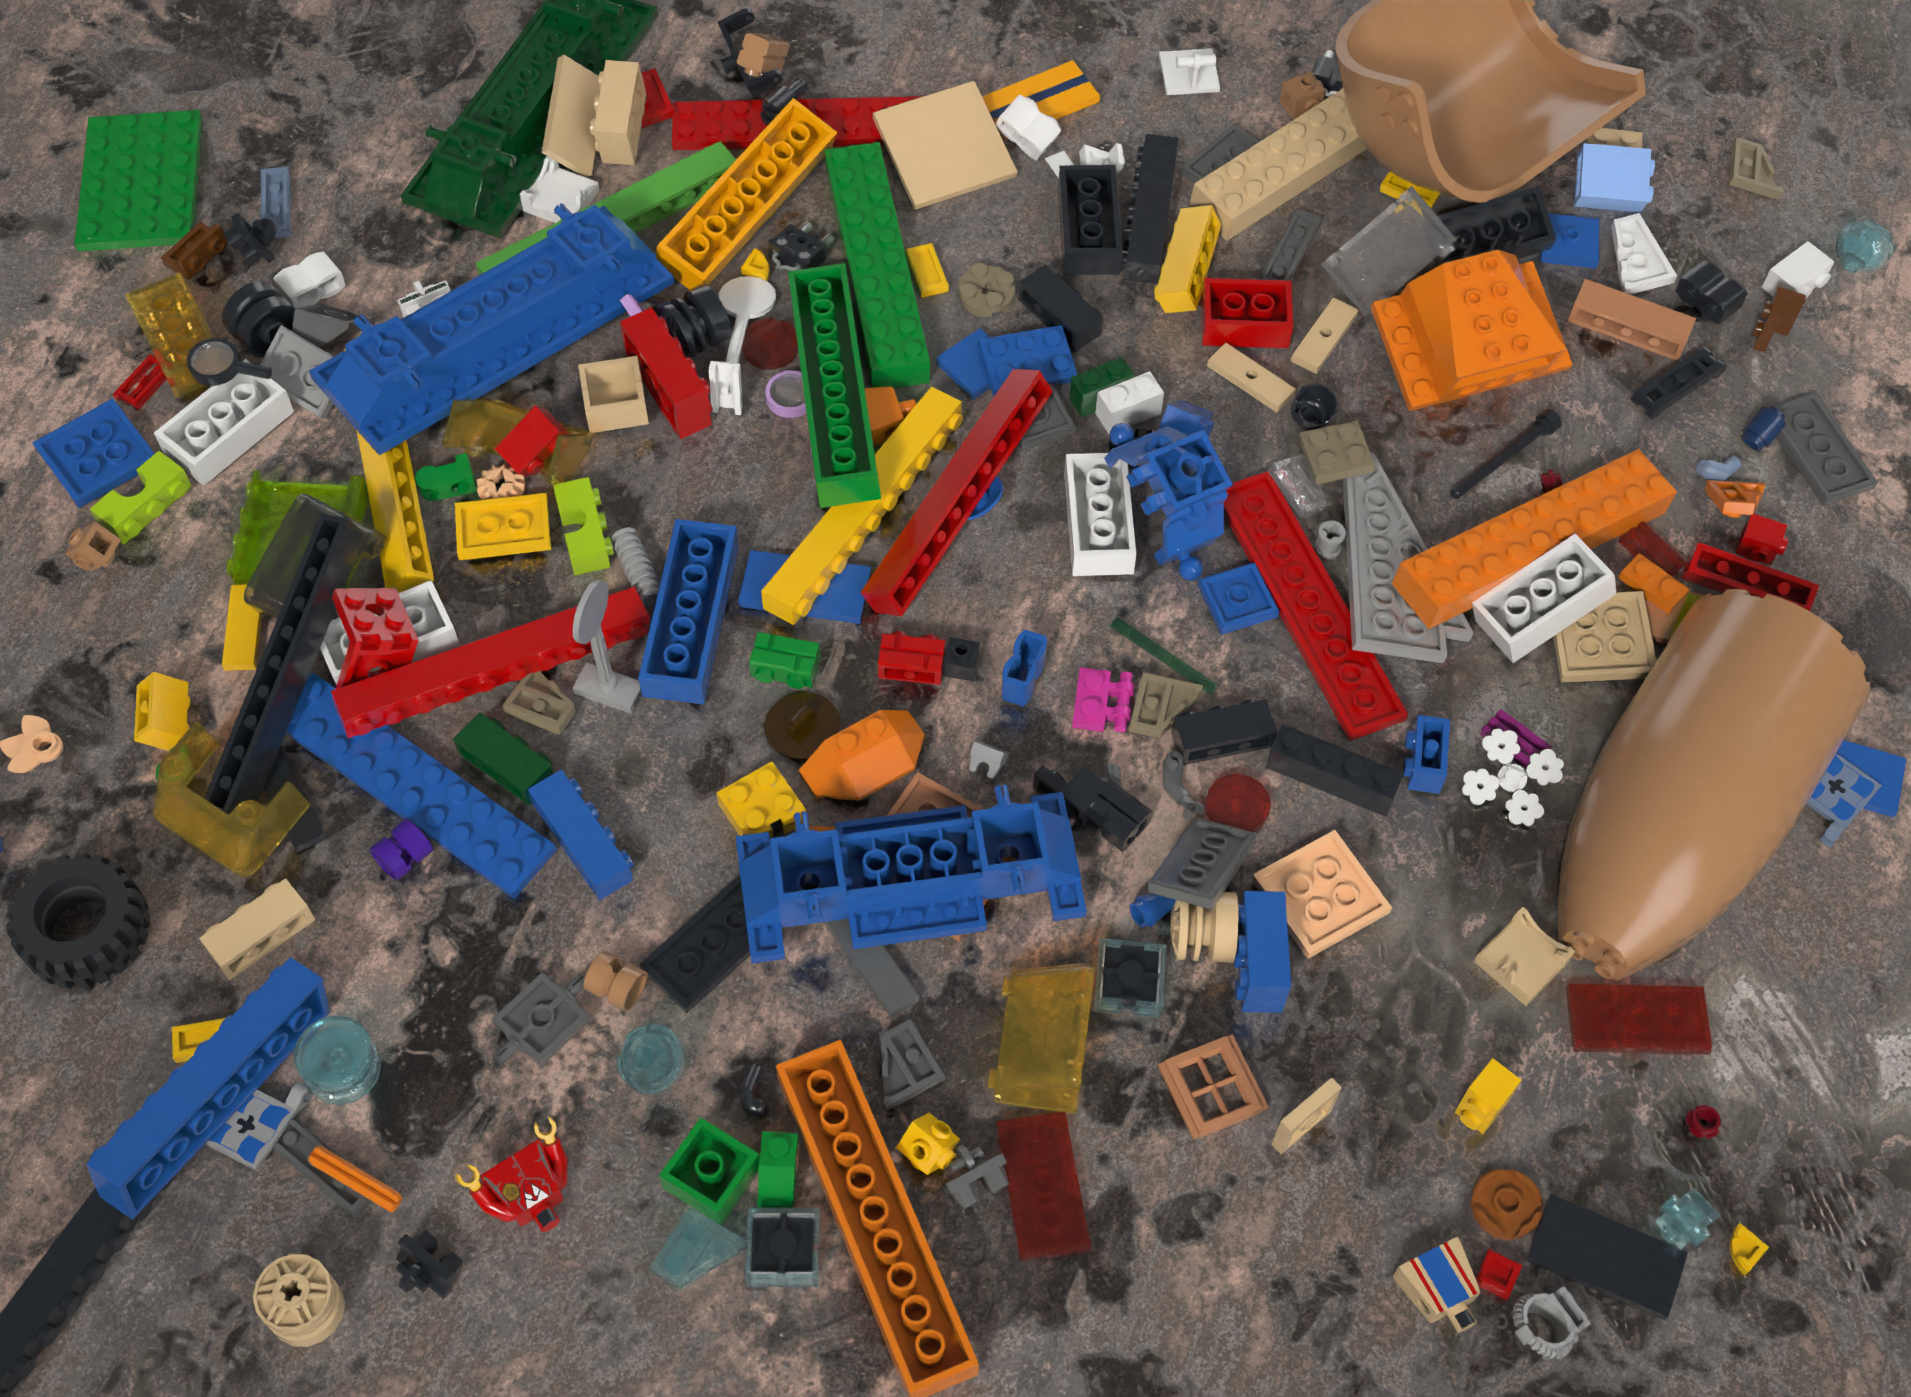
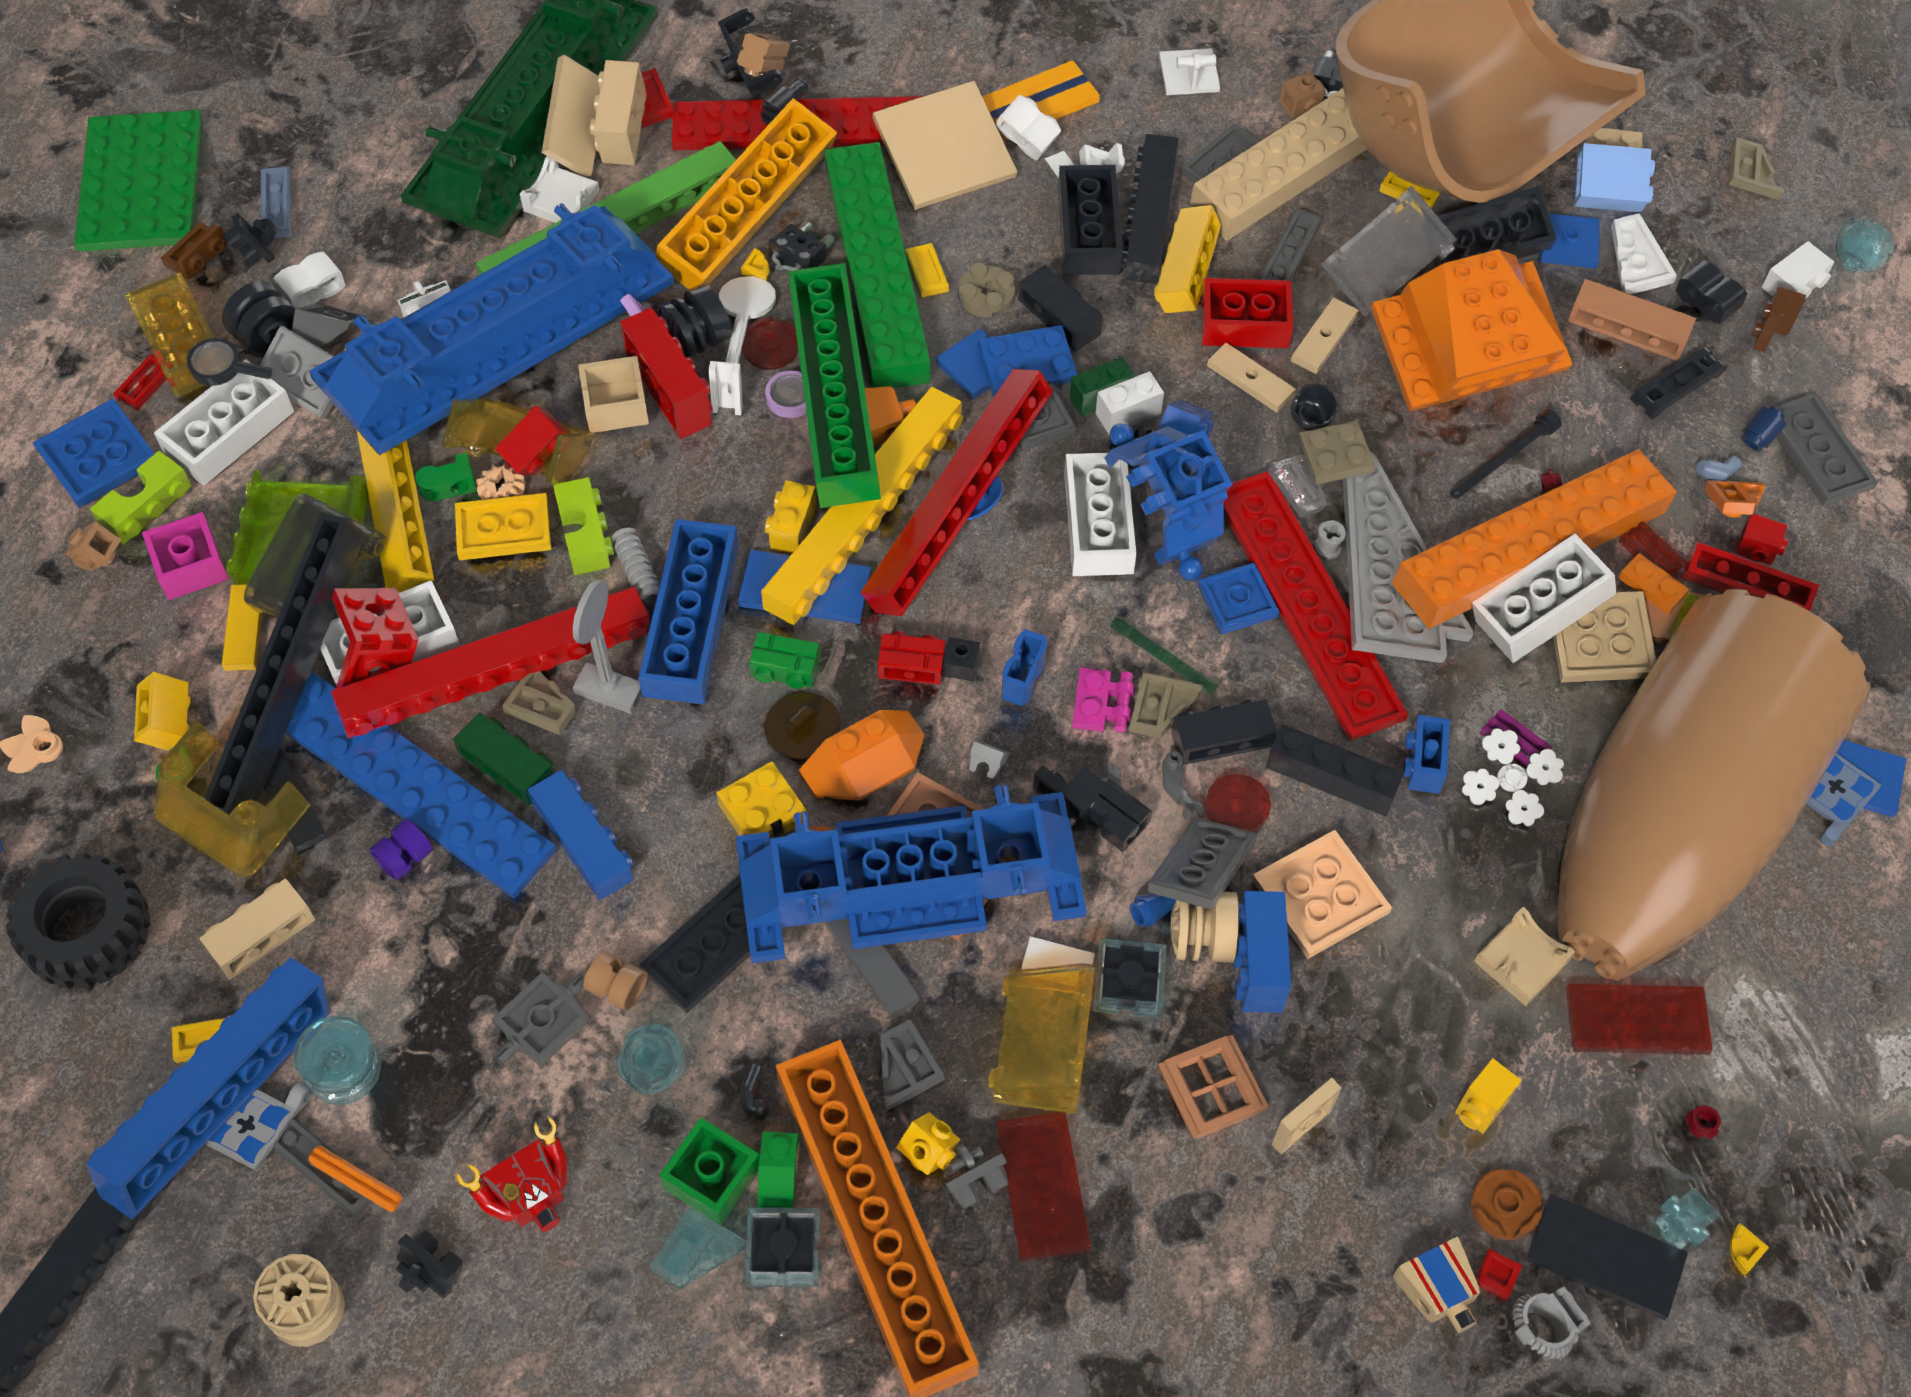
(185, 556): none -> dark pink brick
(792, 516): none -> yellow brick
(1046, 953): none -> white tile

